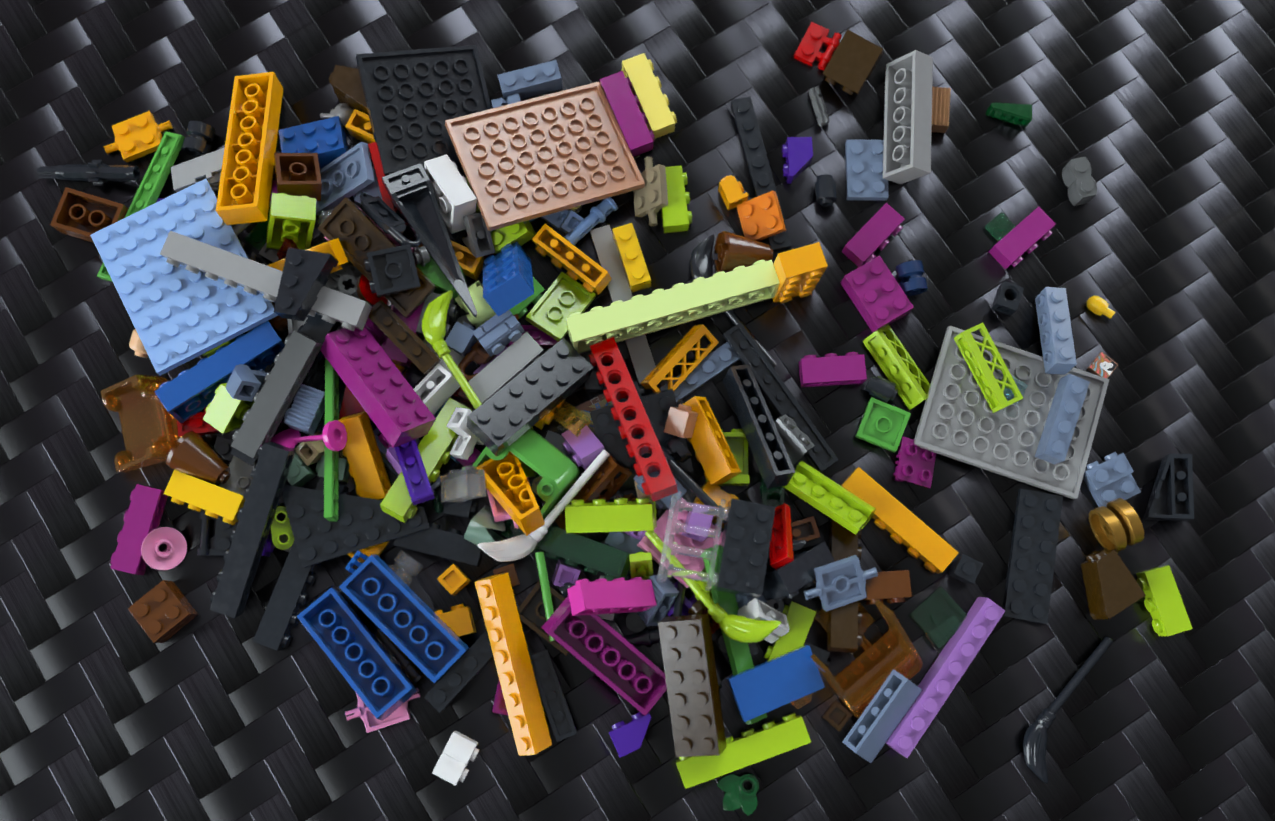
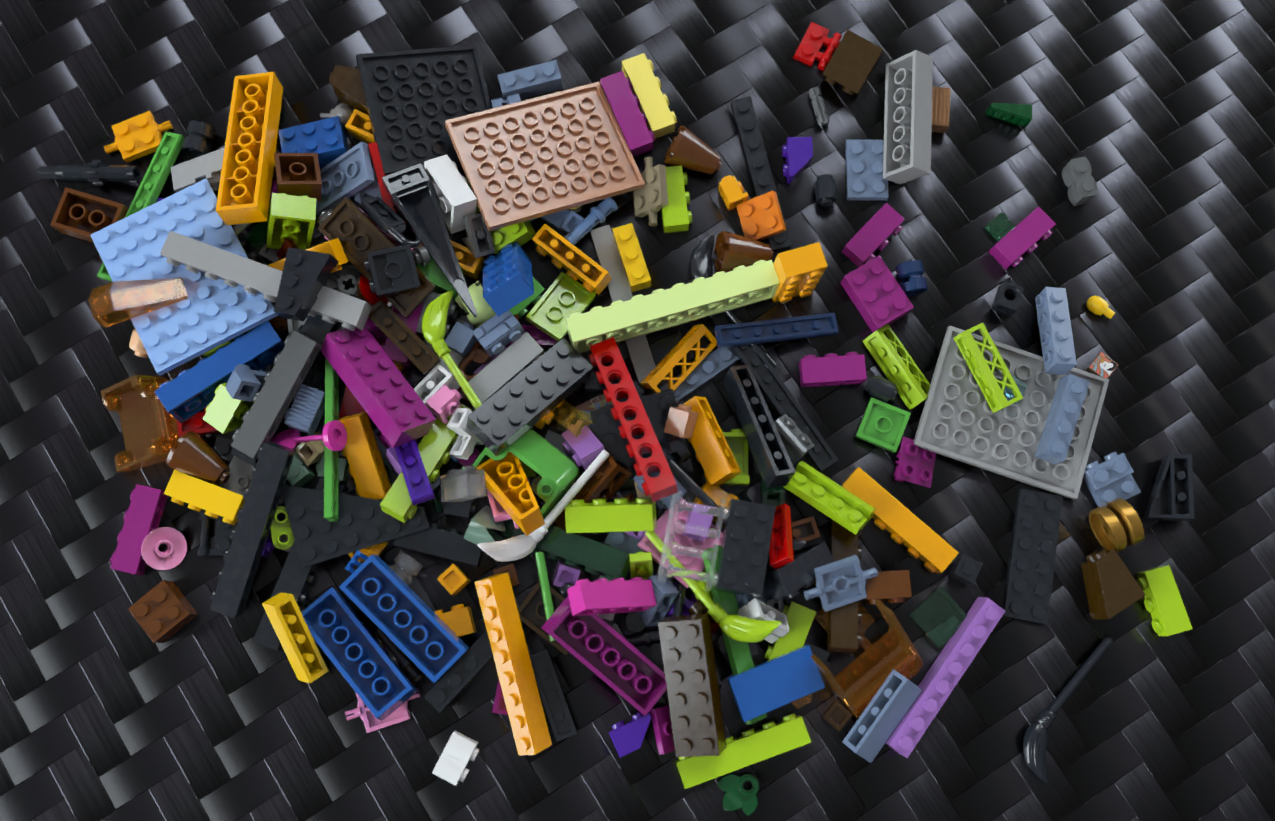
(129, 299): none -> wedge
(295, 637): none -> yellow brick
(444, 403): none -> bright pink brick
(663, 729): none -> magenta plate
(692, 153): none -> reddish brown cone
(776, 330): none -> dark blue tile

